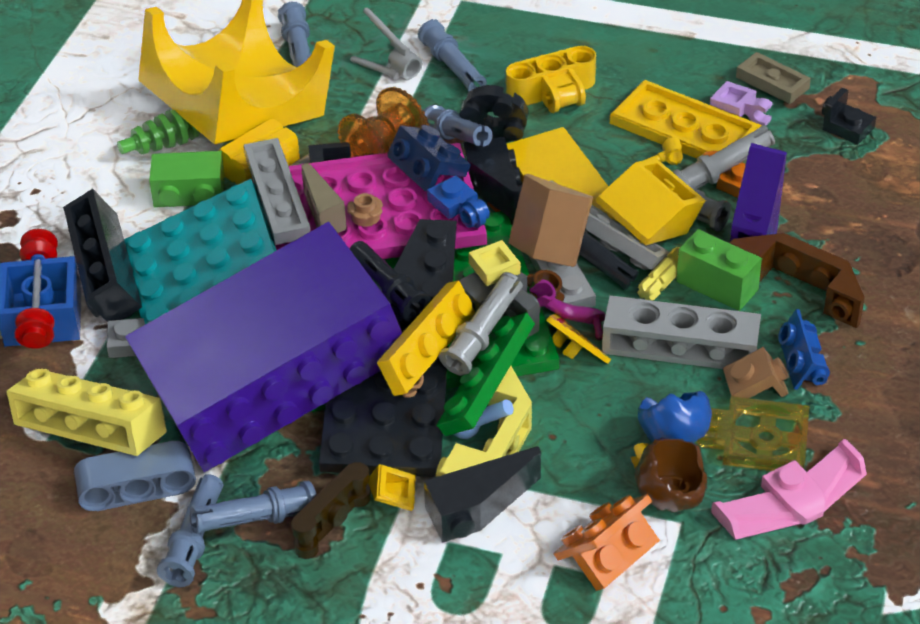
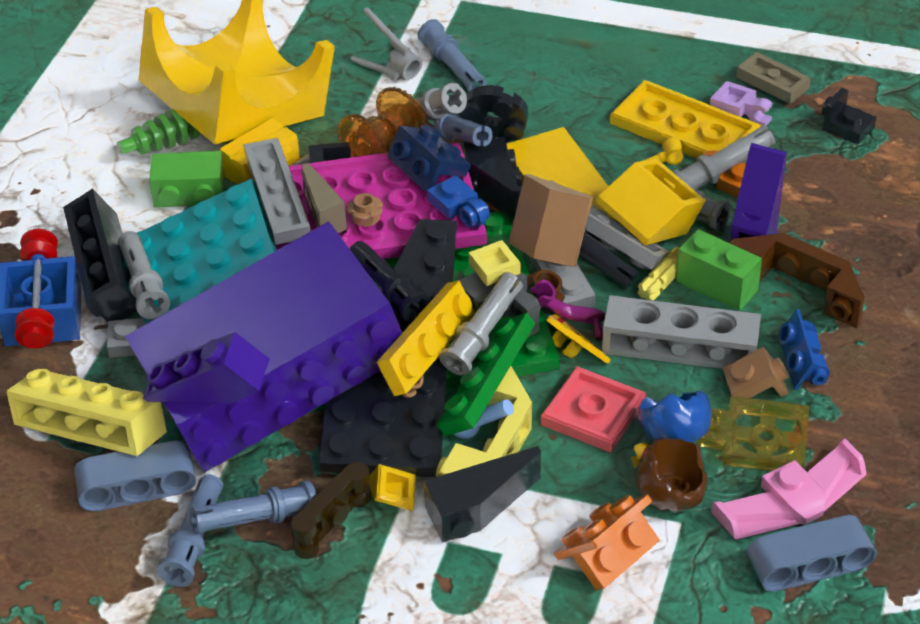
(144, 282): none -> light grey pin
(212, 373): none -> dark purple slope
(295, 31): sand blue pin -> none
(439, 104): none -> light grey pin
(554, 78): yellow beam -> none
(593, 409): none -> coral tile
(811, 553): none -> sand blue beam

